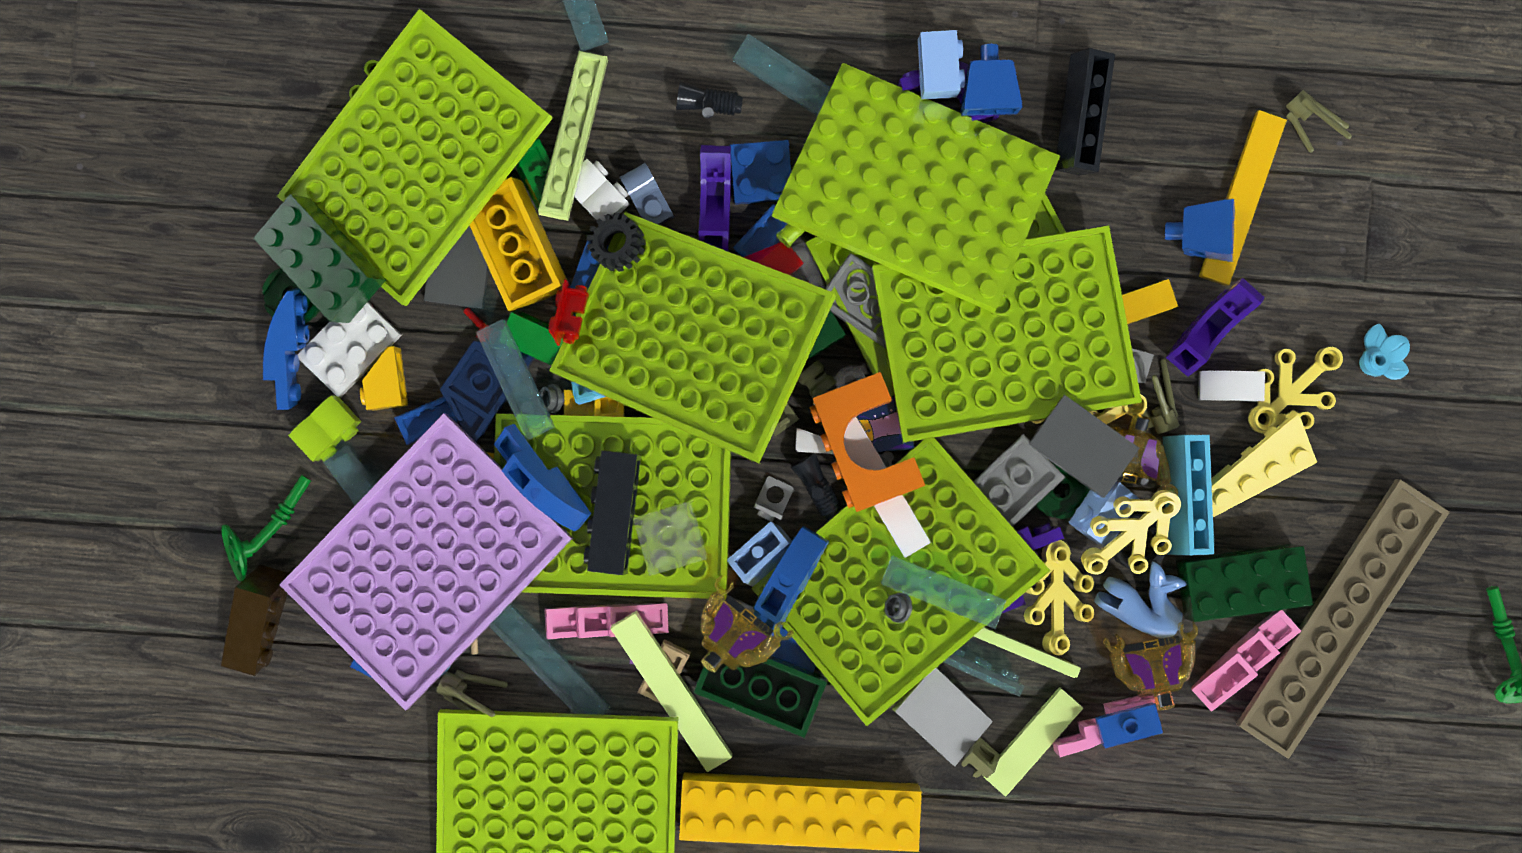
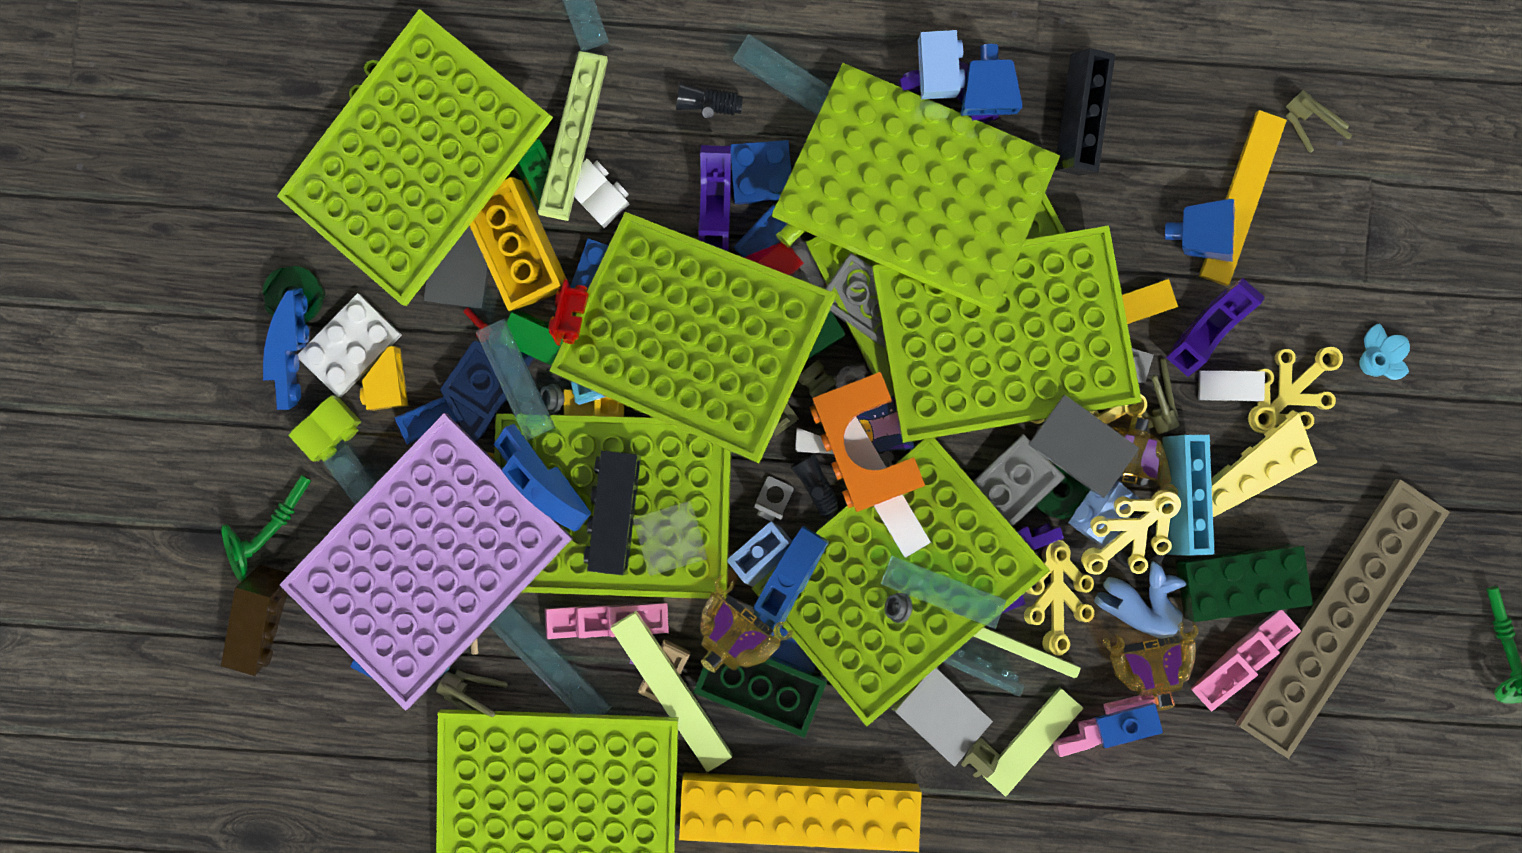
(319, 259): dark green brick -> none
(605, 231): black tyre -> none
(646, 195): sand blue plate -> none

